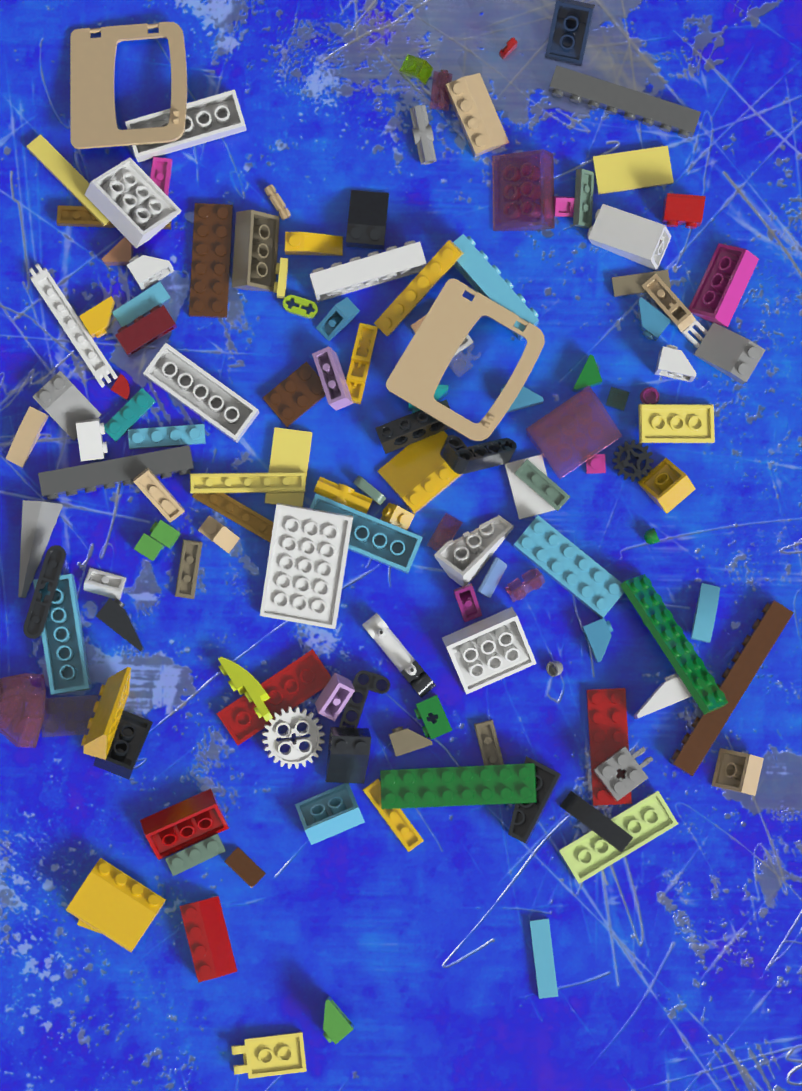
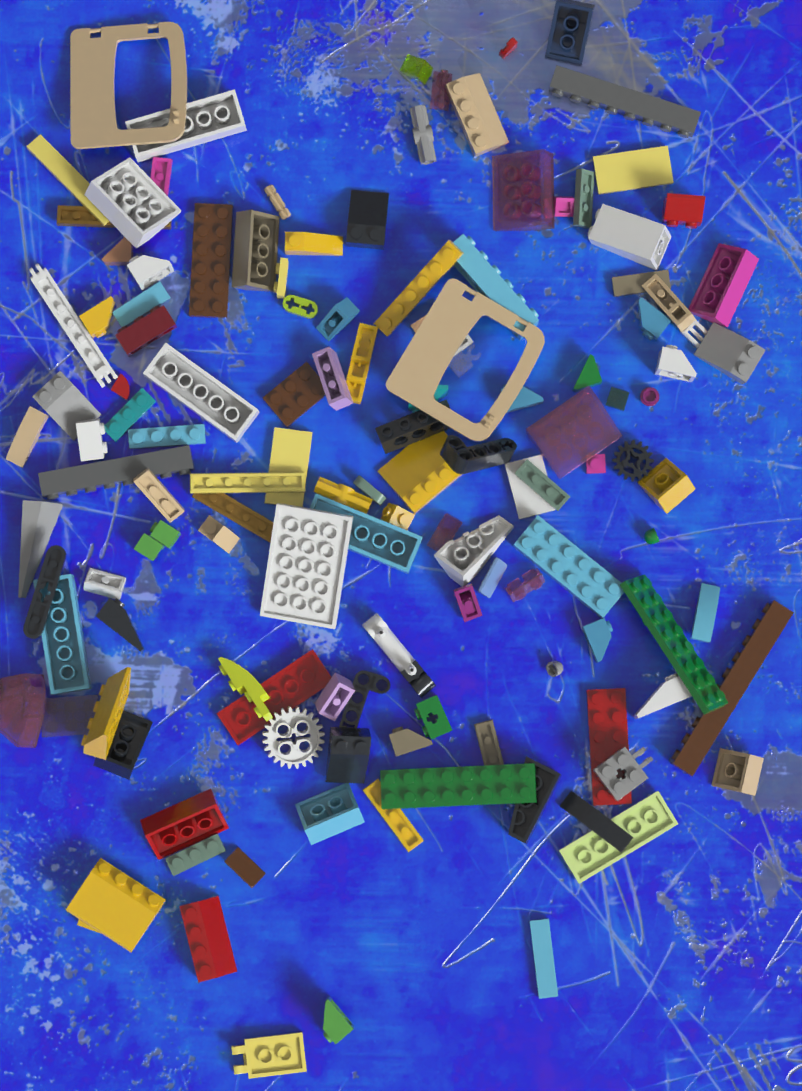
(188, 569): dark tan tile -> none
(367, 271): white brick -> none
(489, 650): white slope -> none
(676, 423): light yellow tile -> none

